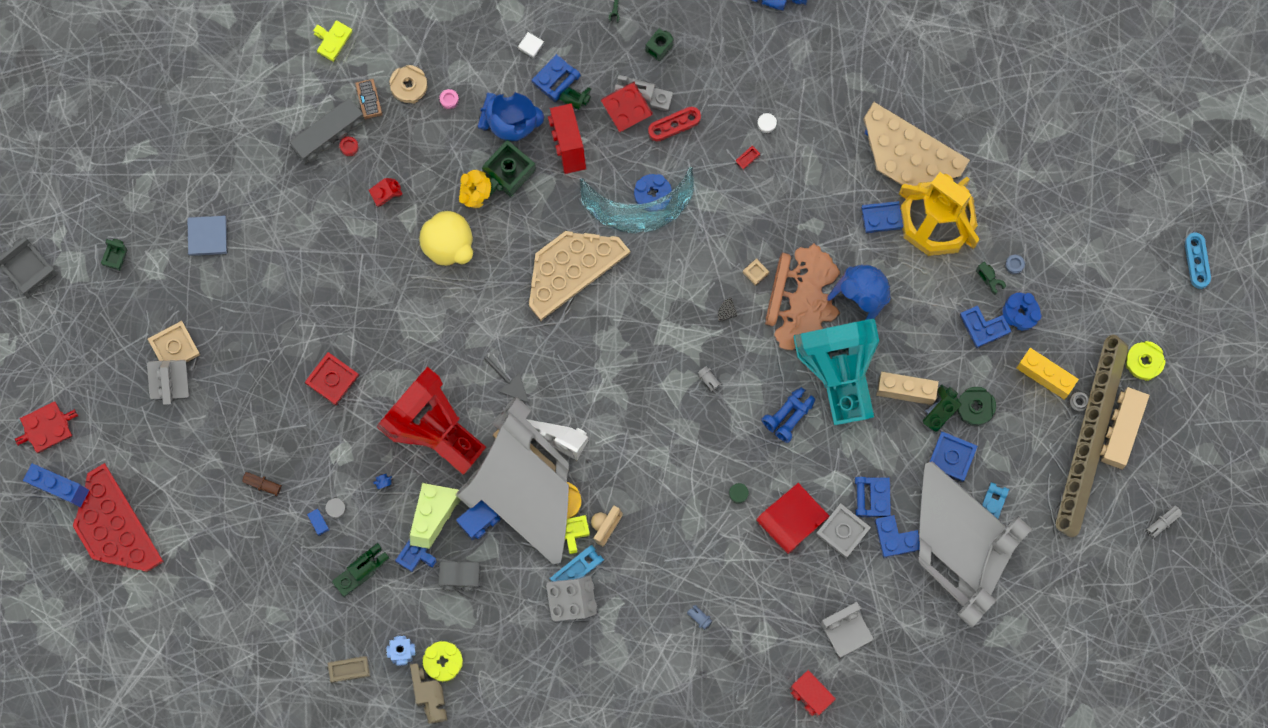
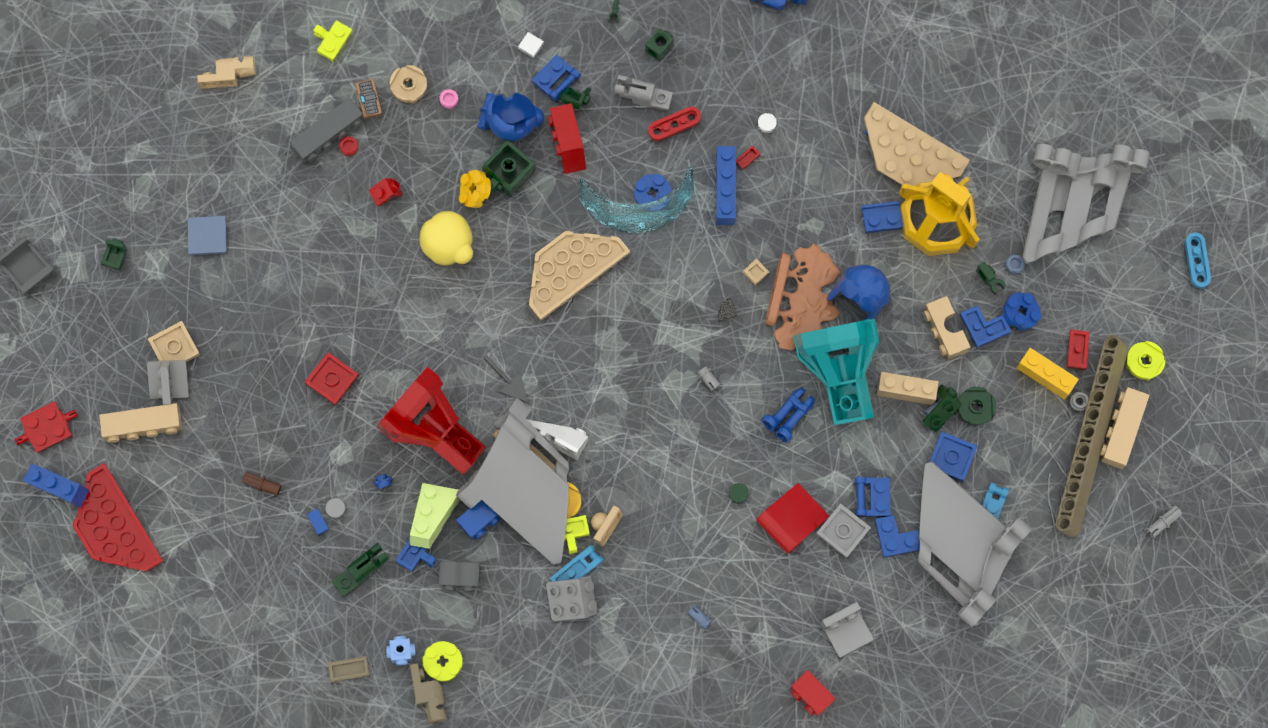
(140, 422): none -> tan brick
(227, 72): none -> tan plate
(626, 106): red plate -> none
(725, 185): none -> blue brick
(950, 343): none -> tan arch
(1069, 185): none -> light grey panel
(1078, 349): none -> red plate

